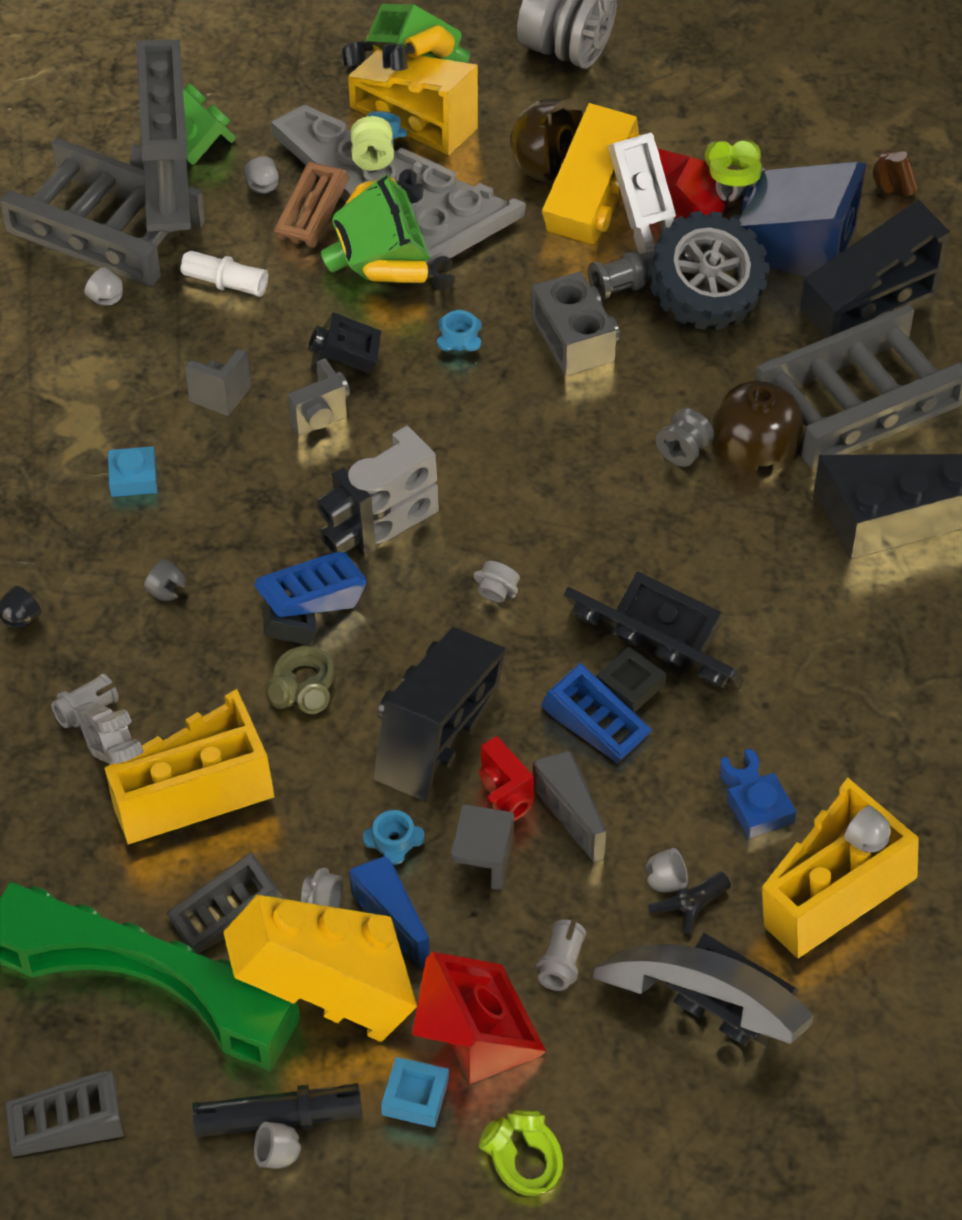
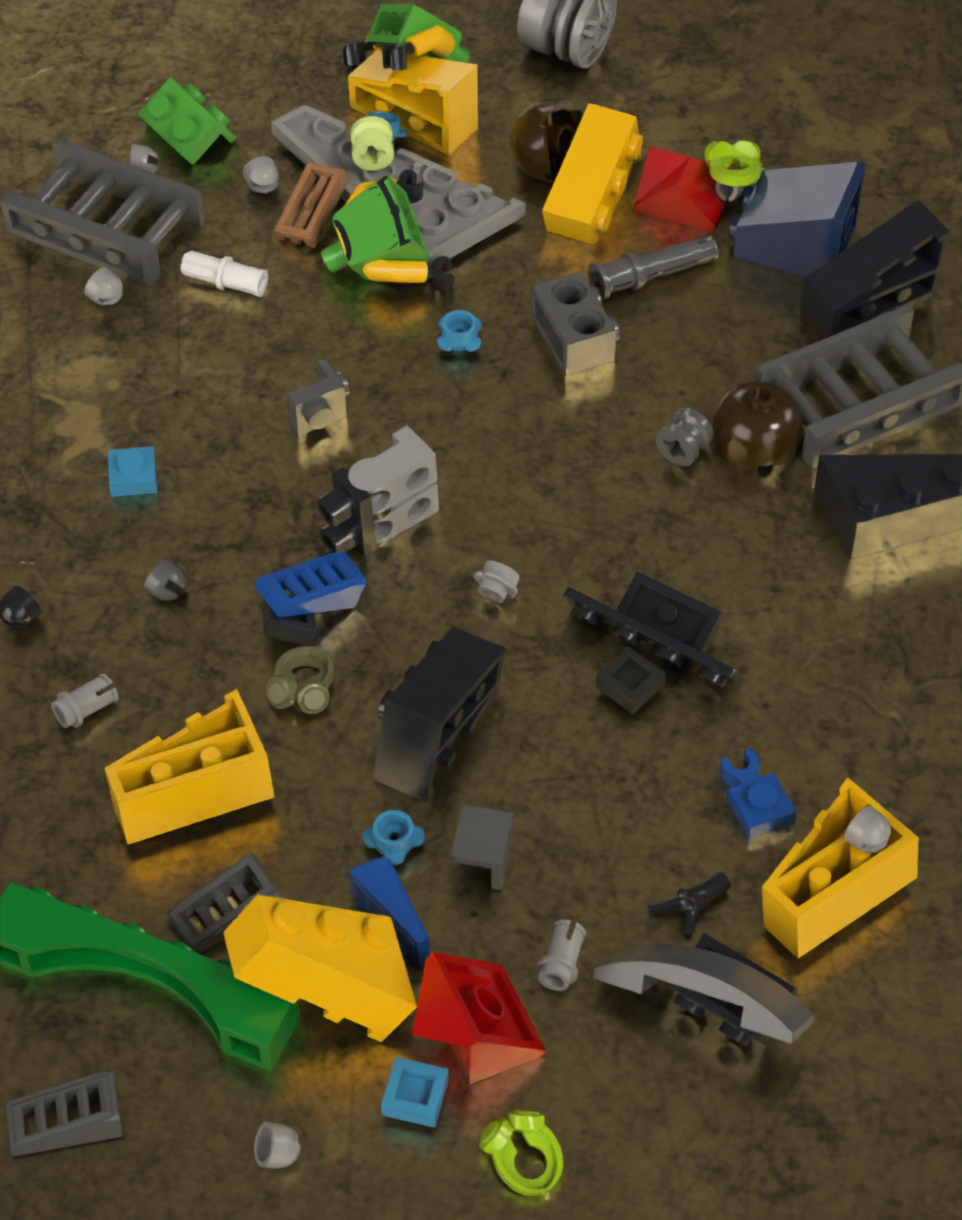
(107, 733): light grey hinge -> none
(163, 135): dark grey fence -> none
(219, 385): dark grey panel -> none
(289, 1108): black pin -> none
(322, 889): light grey plate -> none
(346, 343): black bracket -> none
(506, 779): red bracket -> none
(568, 798): dark grey slope -> none
(595, 693): blue slope -> none
(642, 187): hinge -> none
(667, 871): light grey hinge -> none
(724, 239): black wheel -> none
(895, 173): reddish brown plate -> none

